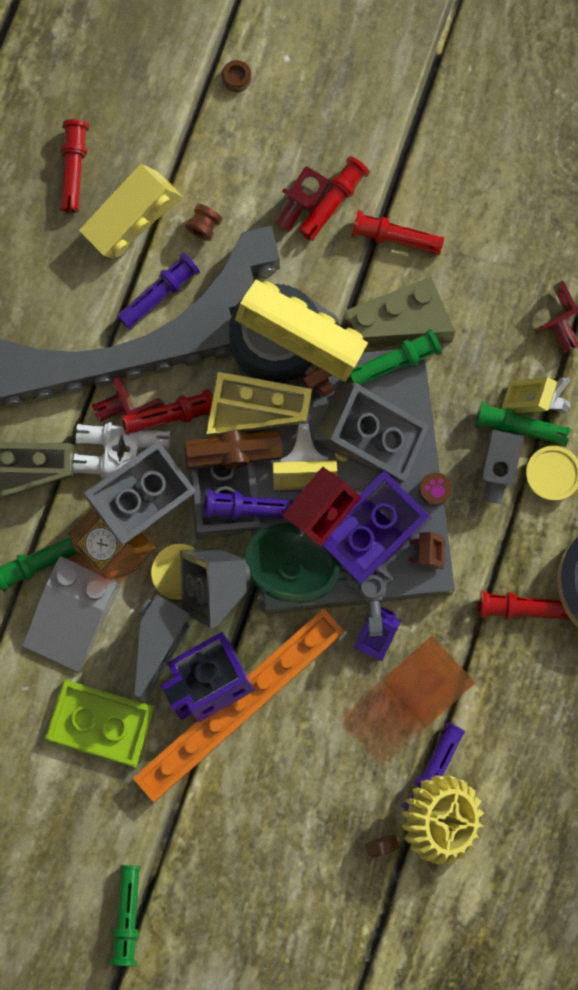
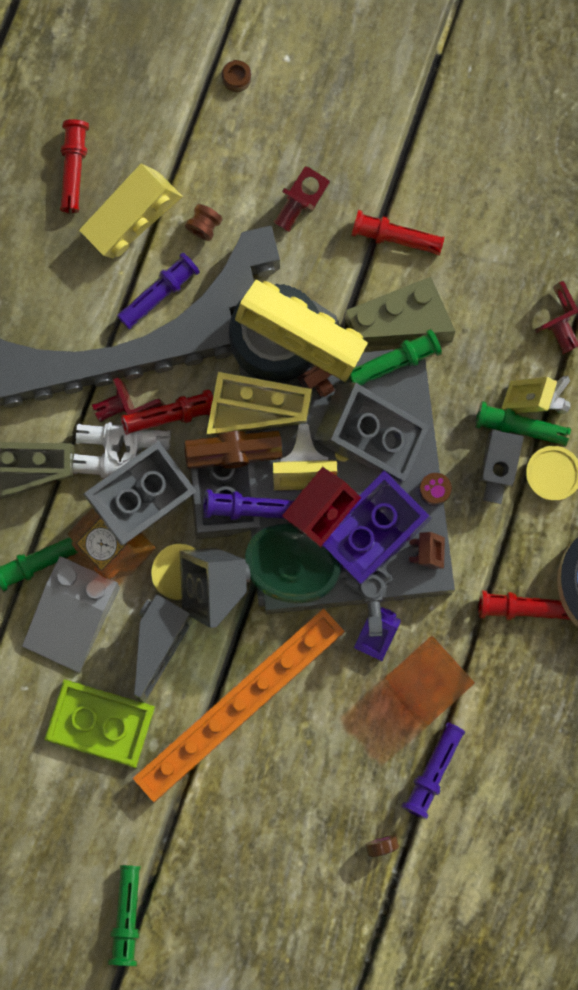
(206, 679): piece -> none
(341, 188): red pin -> none
(442, 799): light yellow gear -> none

